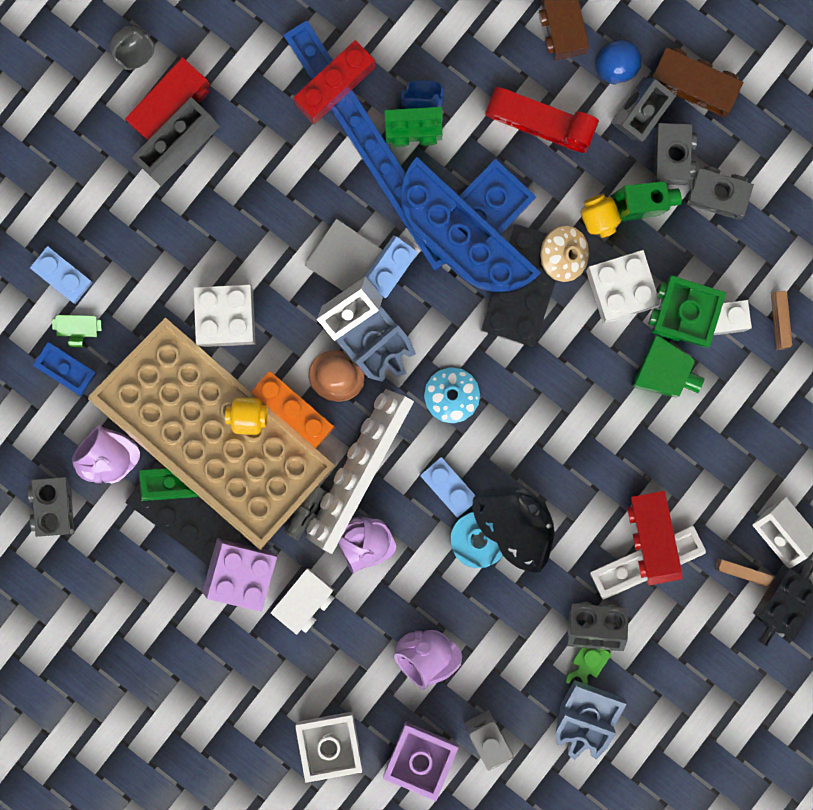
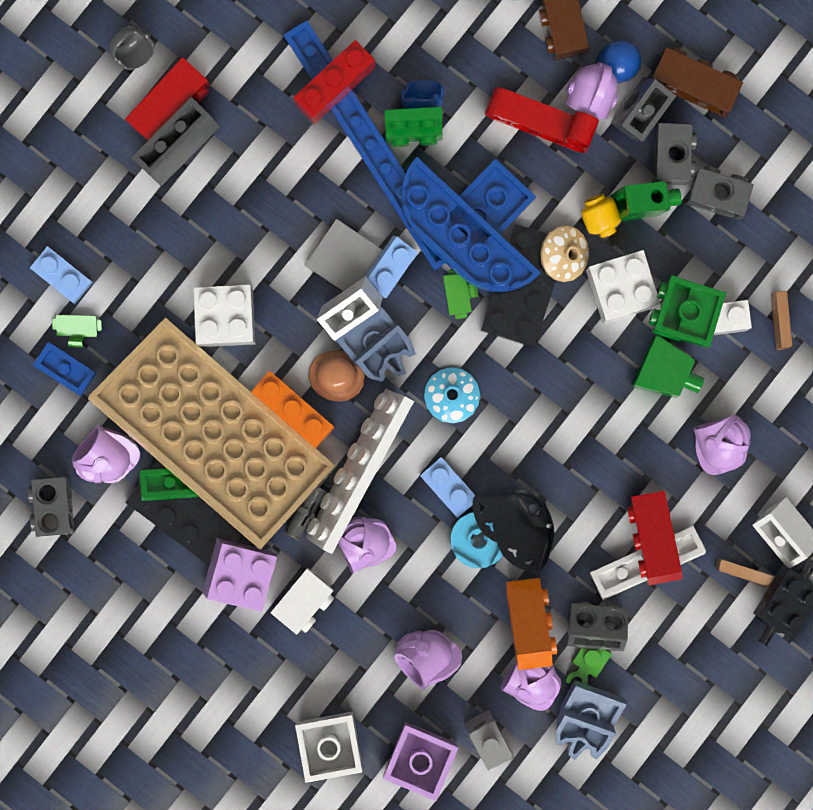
(247, 416): yellow head -> none
(458, 295): none -> bright green piece
(530, 623): none -> orange brick
(533, 686): none -> lavender helmet
(593, 90): none -> lavender helmet
(722, 444): none -> lavender helmet

